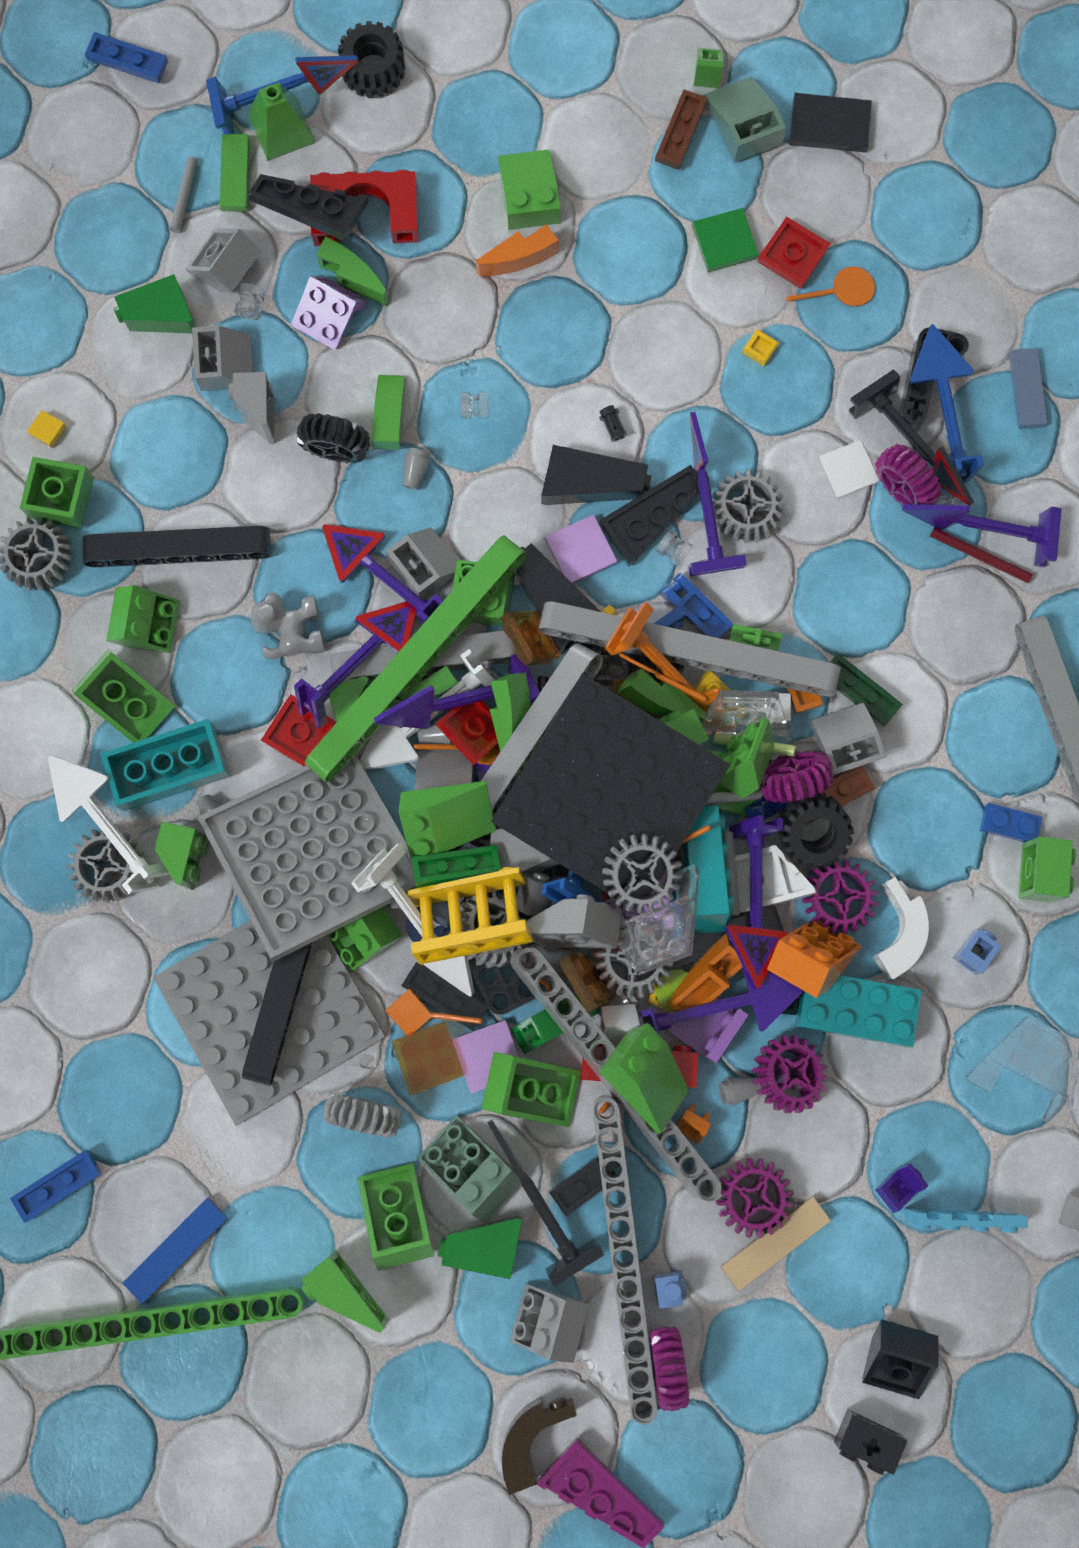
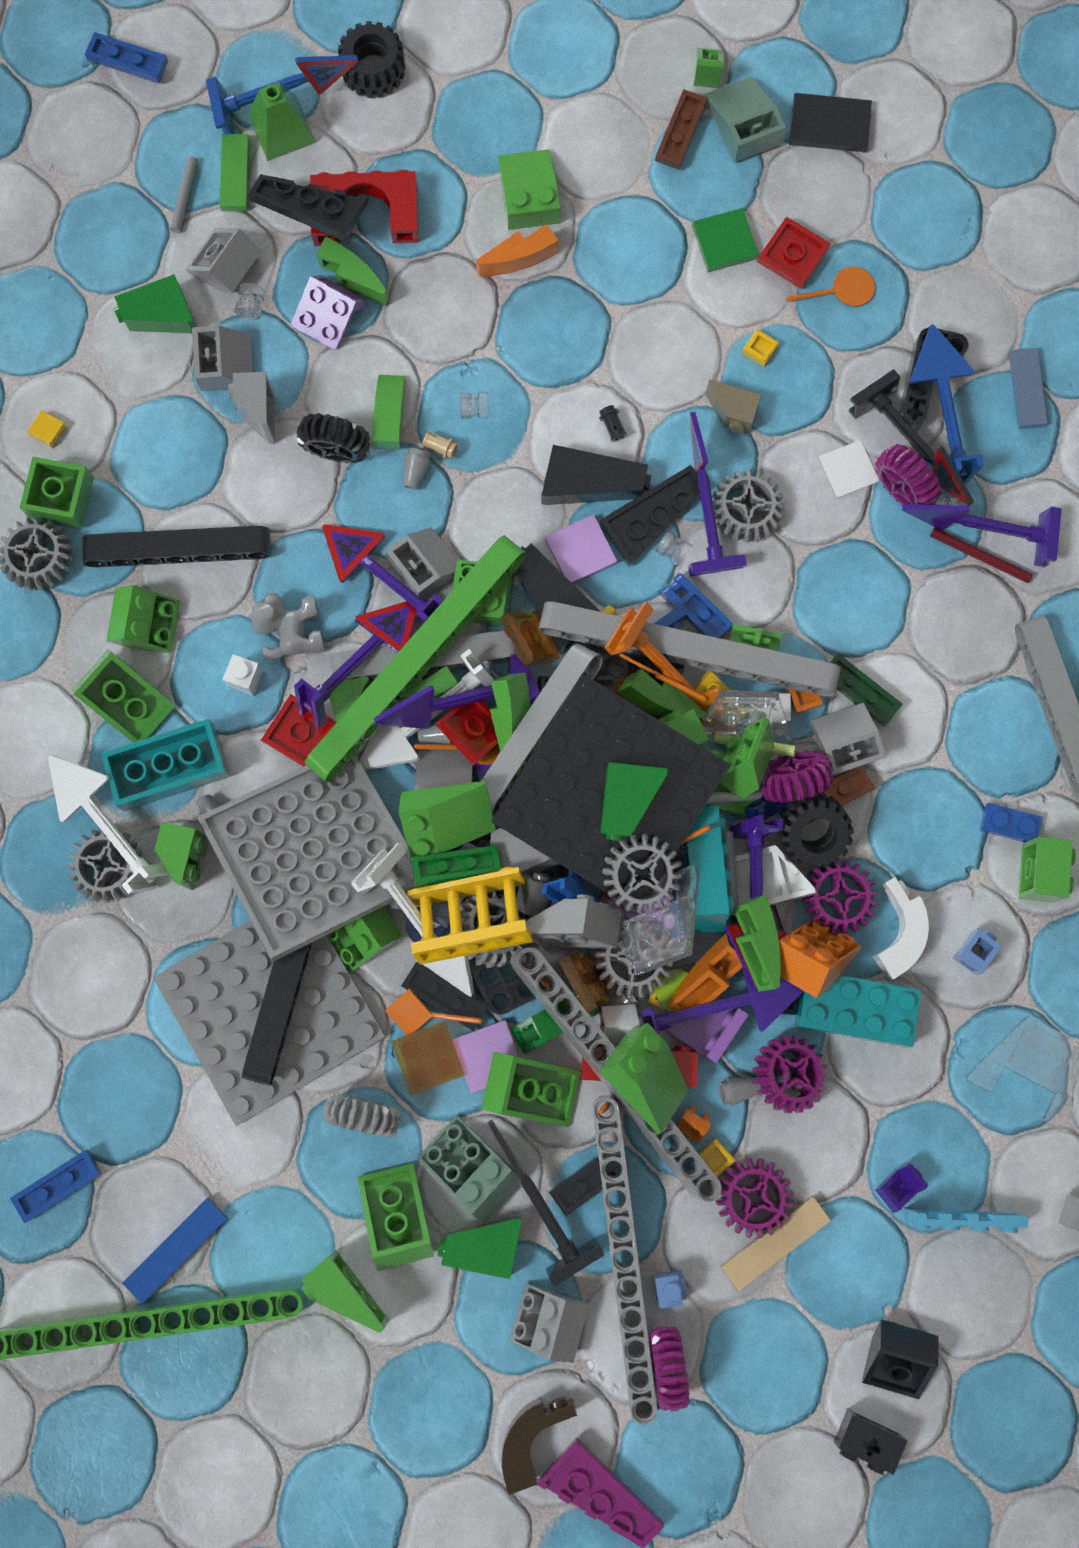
(243, 675): none -> white brick
(441, 445): none -> tan pin
(627, 797): none -> green slope
(716, 1157): none -> yellow tile
(733, 405): none -> dark tan slope
(759, 942): none -> bright green slope

